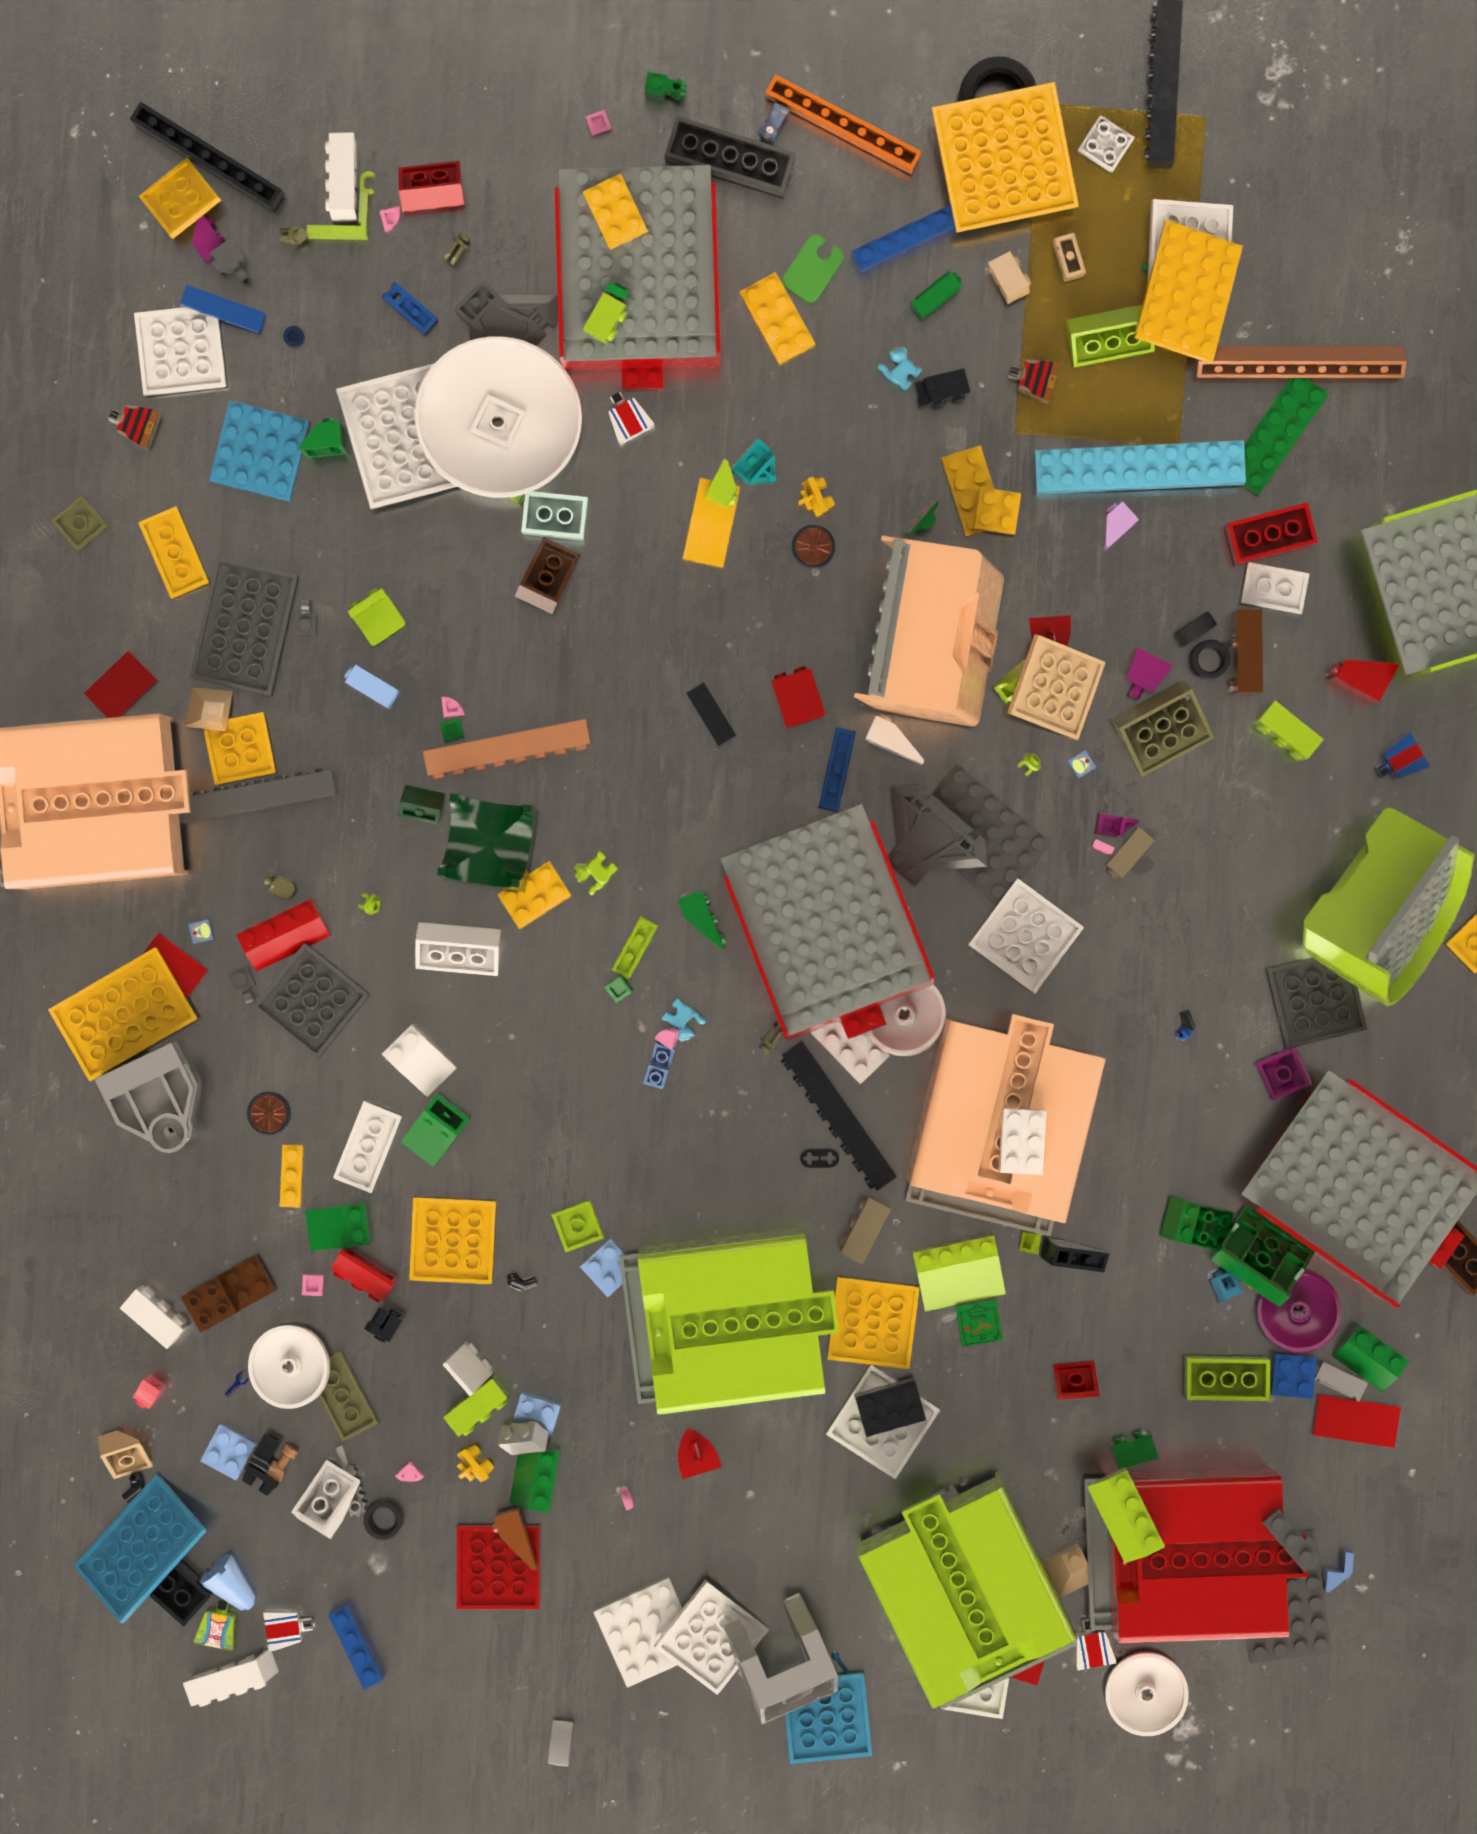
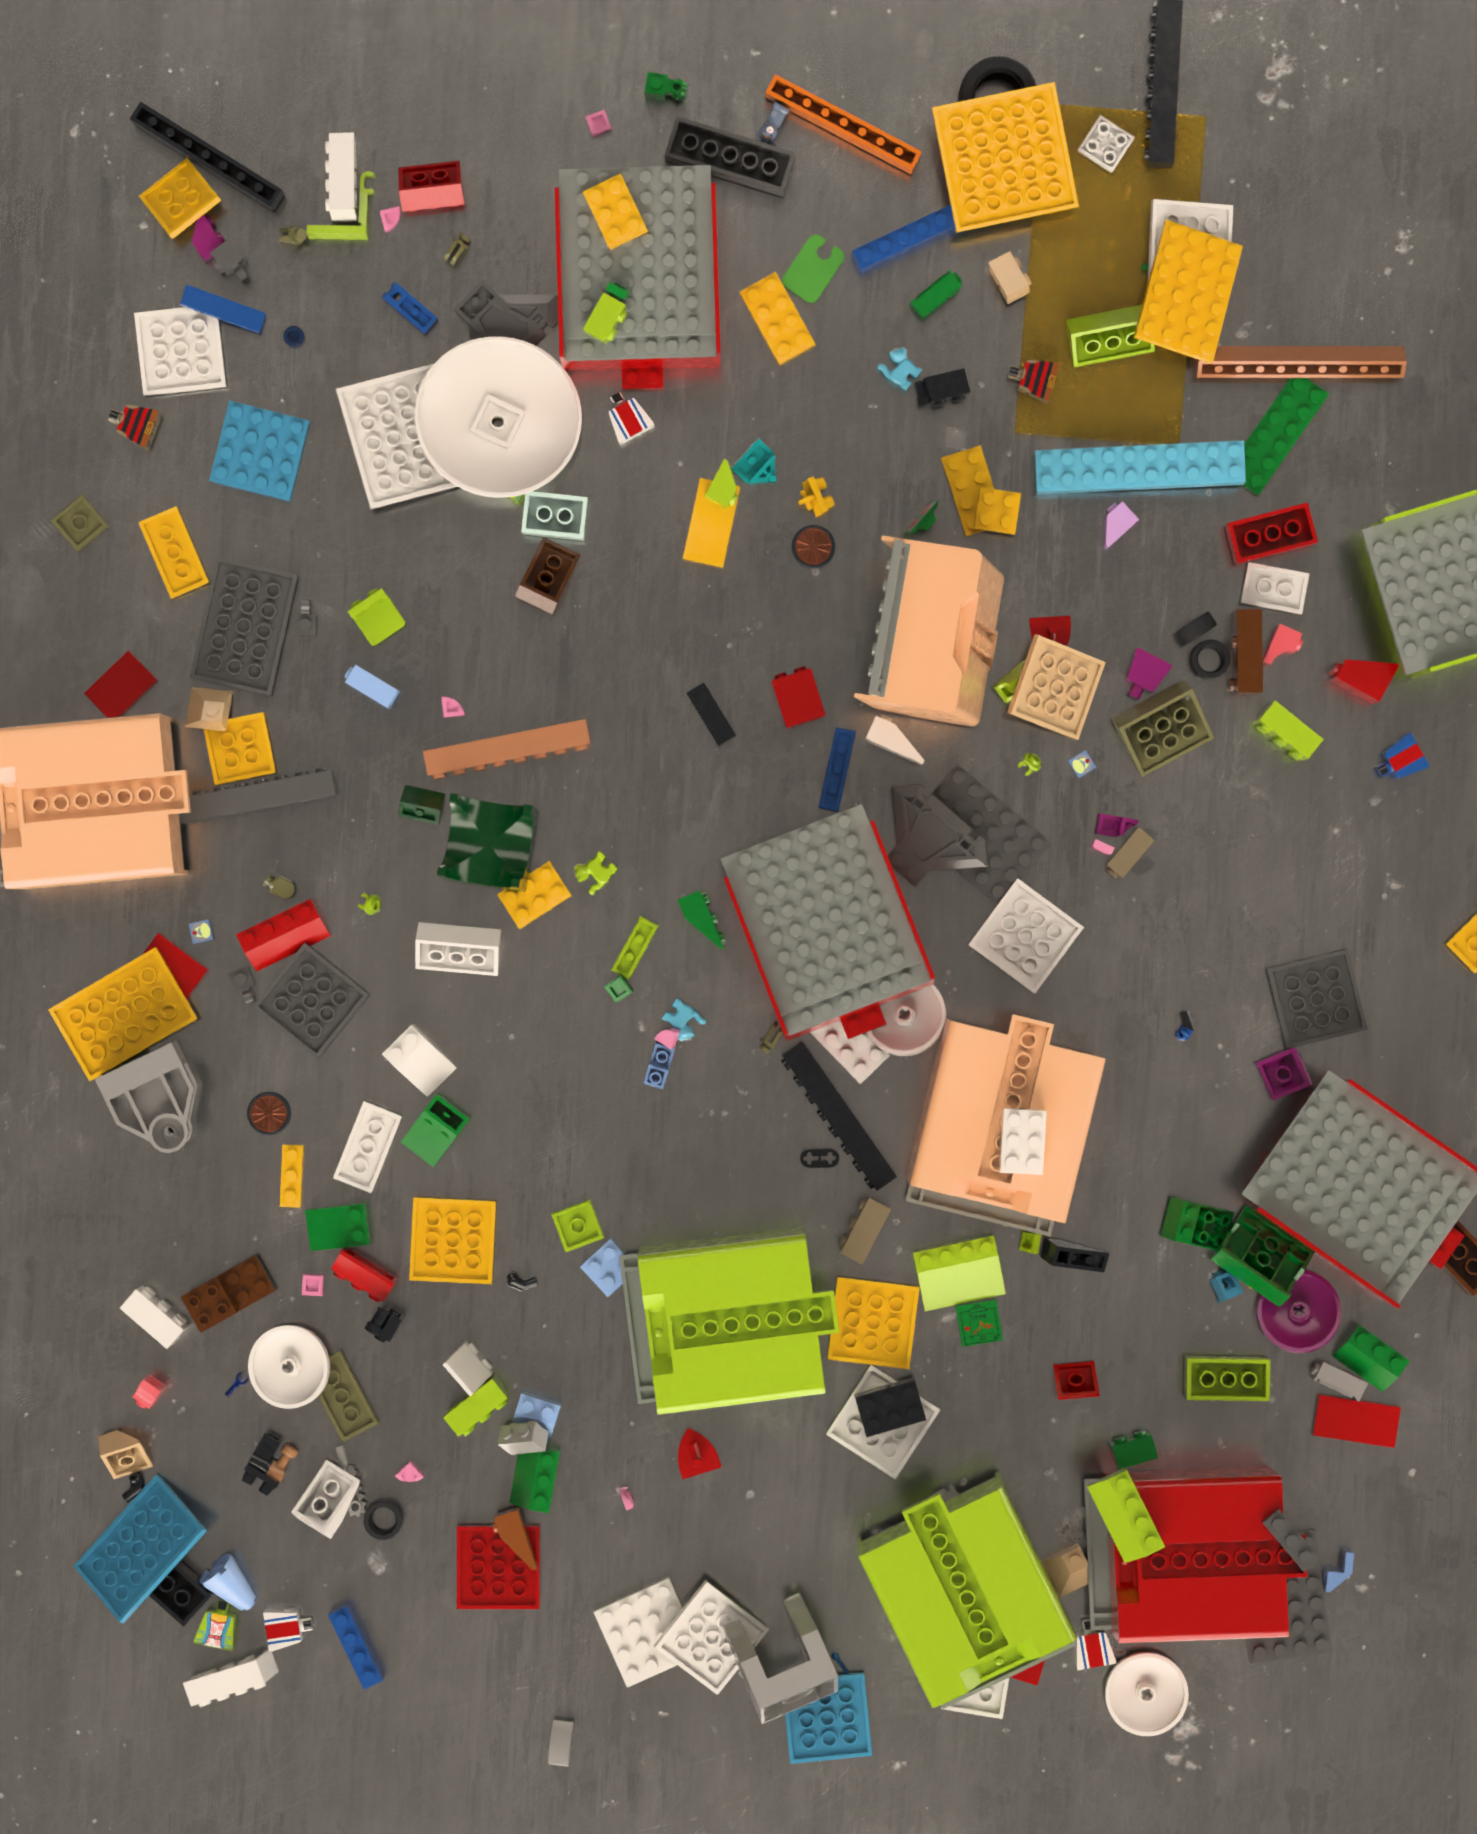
(228, 1452): light blue plate -> none
(325, 439): green slope -> none
(452, 730): green tile -> none
(480, 1471): yellow hips -> none
(1069, 257): tan brick -> none
(1282, 641): none -> coral arch
(1292, 1374): blue brick -> none
(1390, 907): lime piece -> none

